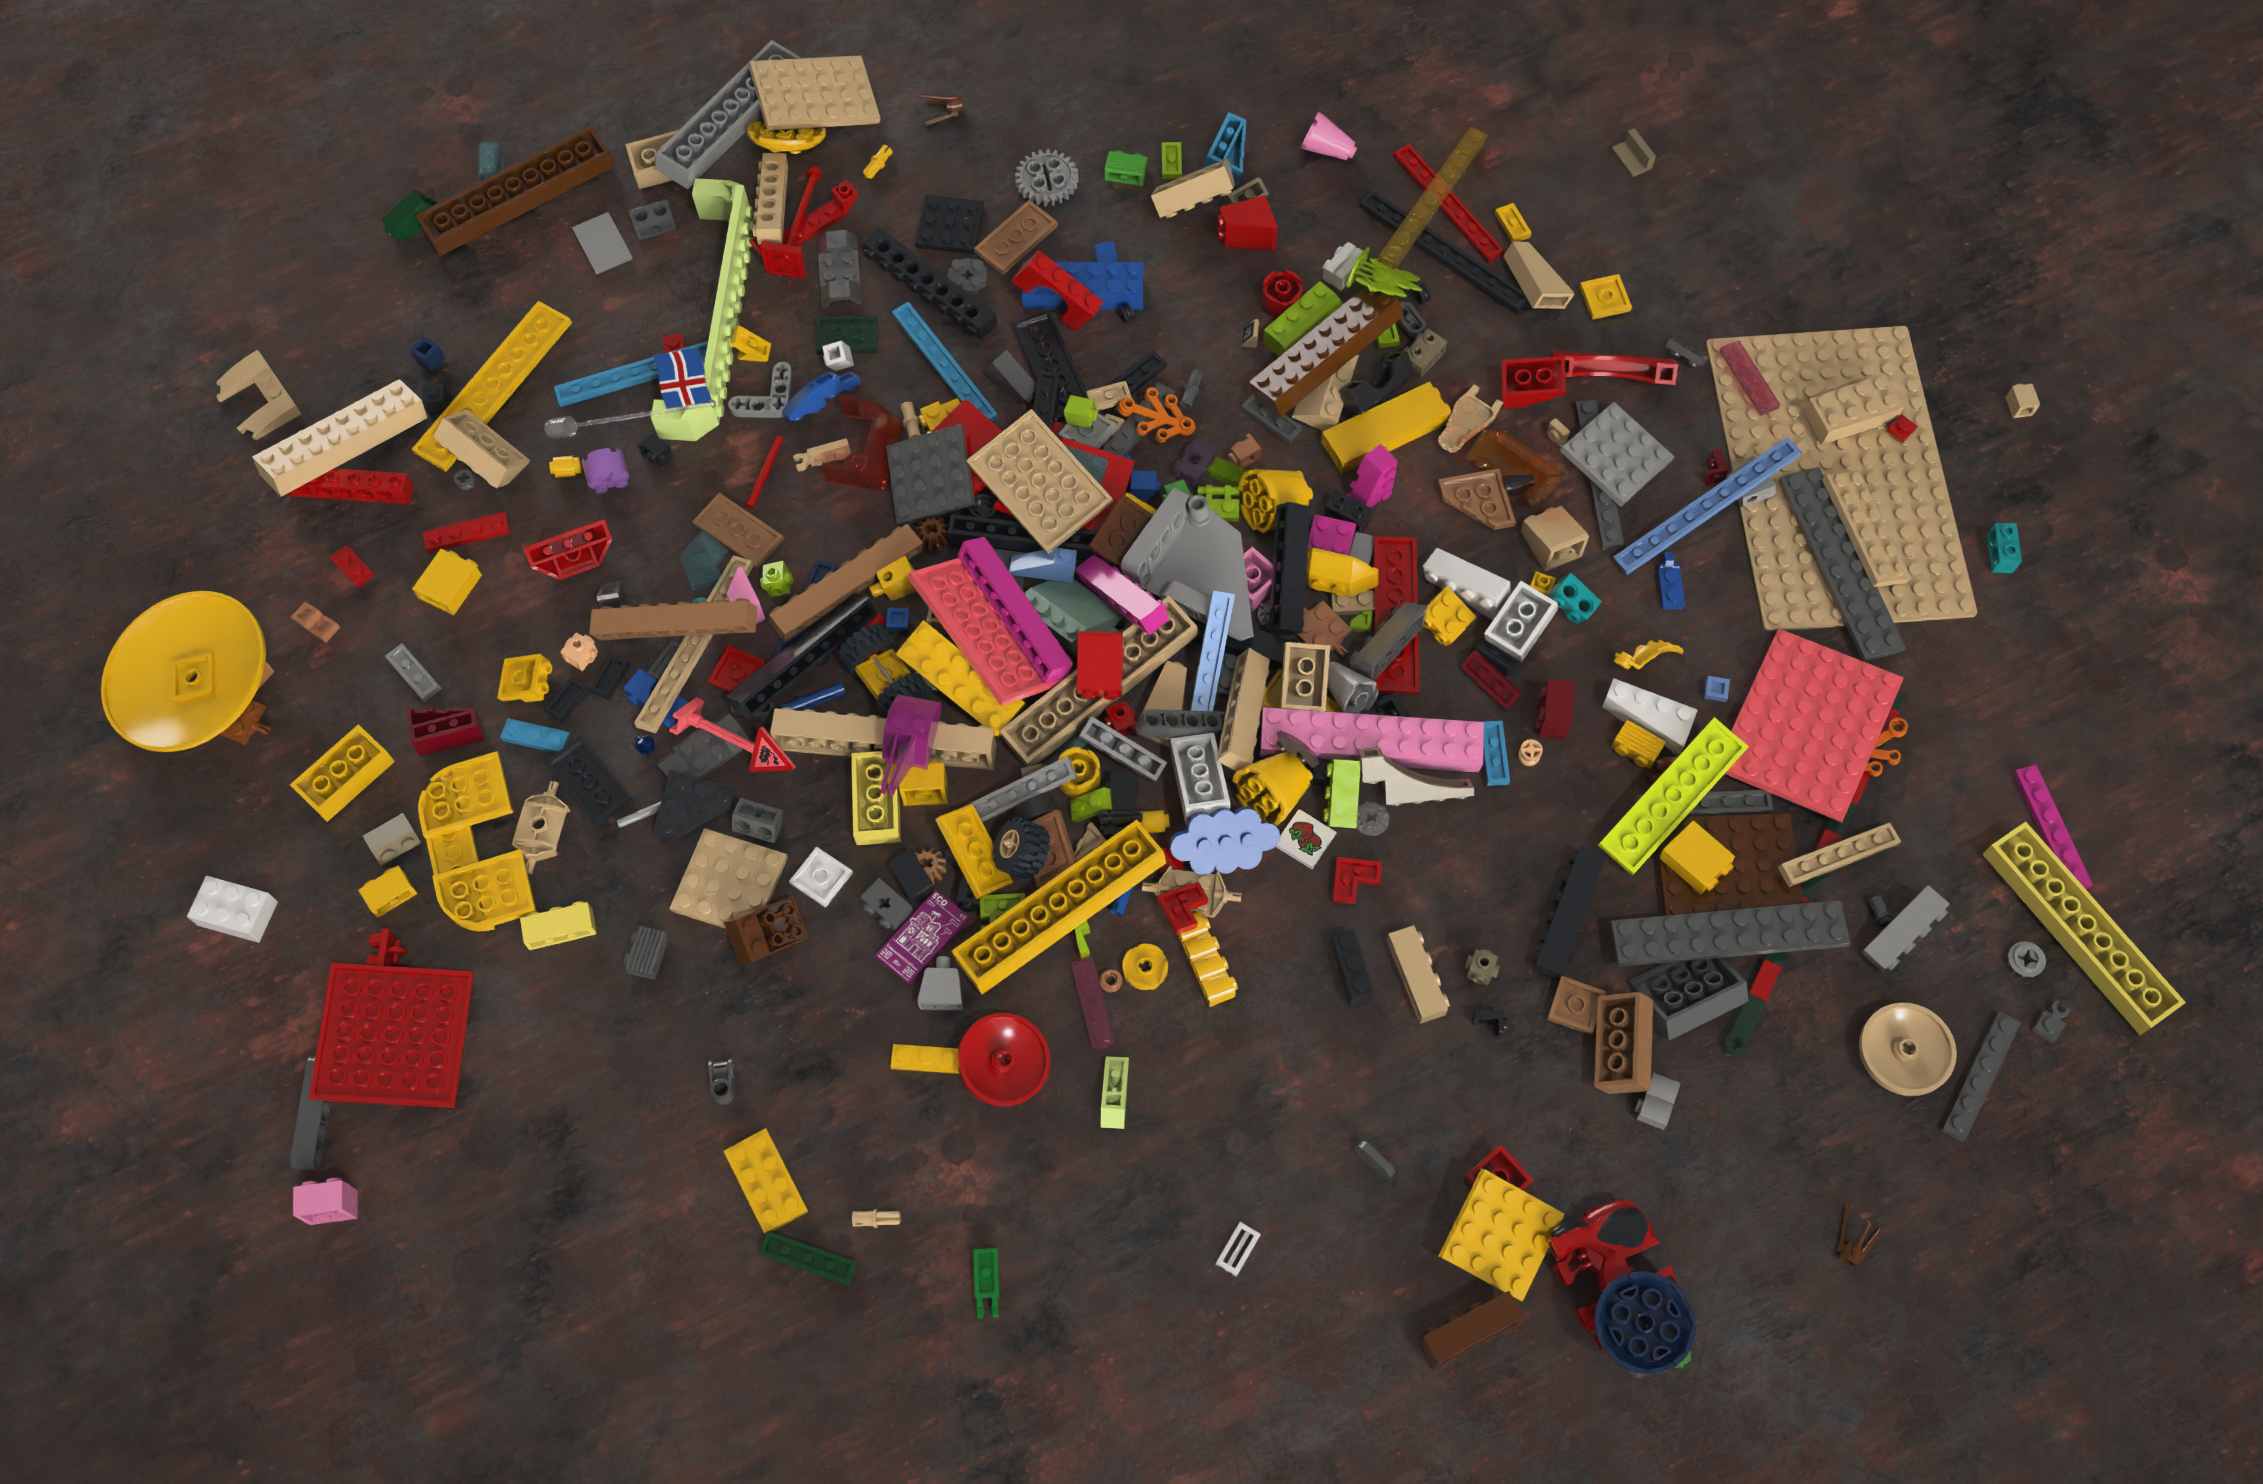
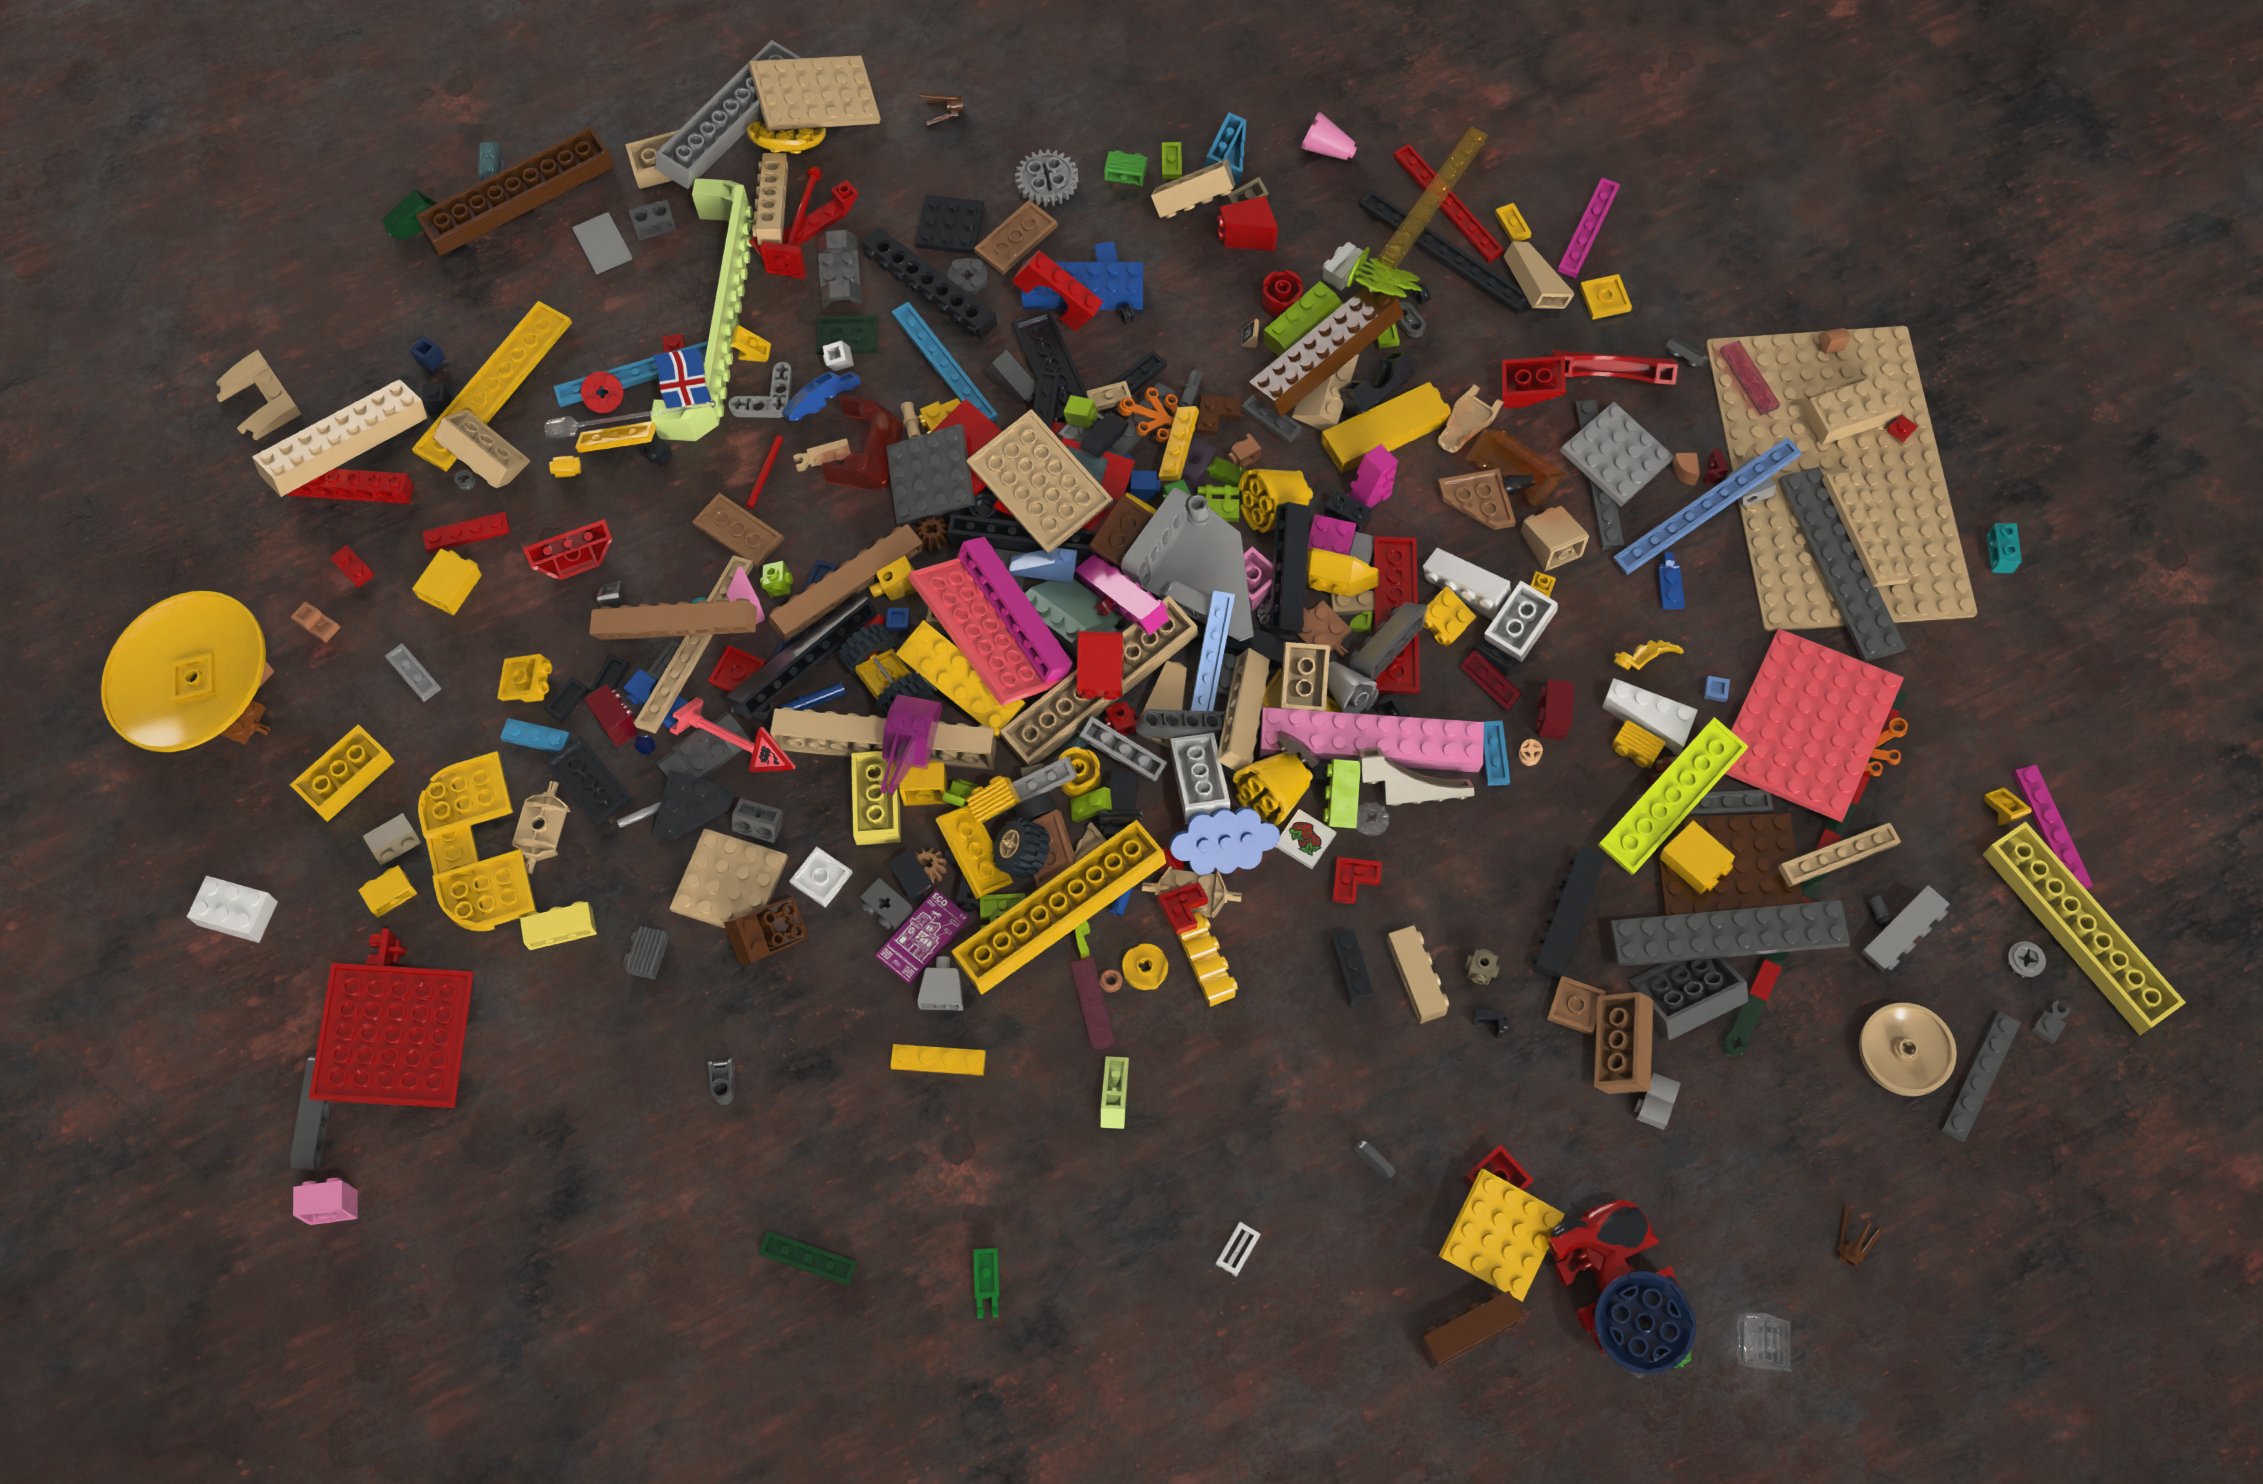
(443, 729): dark red wedge -> none
(579, 651): light nougat brick -> none
(594, 383): none -> red brick
(605, 470): medium lavender brick -> none
(612, 715): none -> dark red brick
(616, 437): none -> yellow plate
(702, 561): clear light blue slope -> none
(765, 1181): yellow plate -> none
(875, 1218): tan axle -> none
(877, 162): yellow axle -> none
(959, 792): none -> lime slope
(992, 799): none -> yellow brick
(1003, 1060): red dish -> none
(1104, 435): none -> black beam
(1104, 606): none -> dark red plate
(1155, 821): yellow brick -> none
(1178, 443): none -> yellow plate
(1214, 408): none -> reddish brown plate
(1425, 351): dark tan brick -> none
(1558, 432): tan plate -> none
(1576, 594): teal brick -> none
(1588, 228): none -> dark pink plate
(1634, 154): dark tan panel -> none
(1686, 467): none -> nougat brick
(1764, 1342): none -> clear slope
(1834, 340): none -> nougat brick
(2007, 805): none -> yellow slope
(2022, 400): tan brick -> none

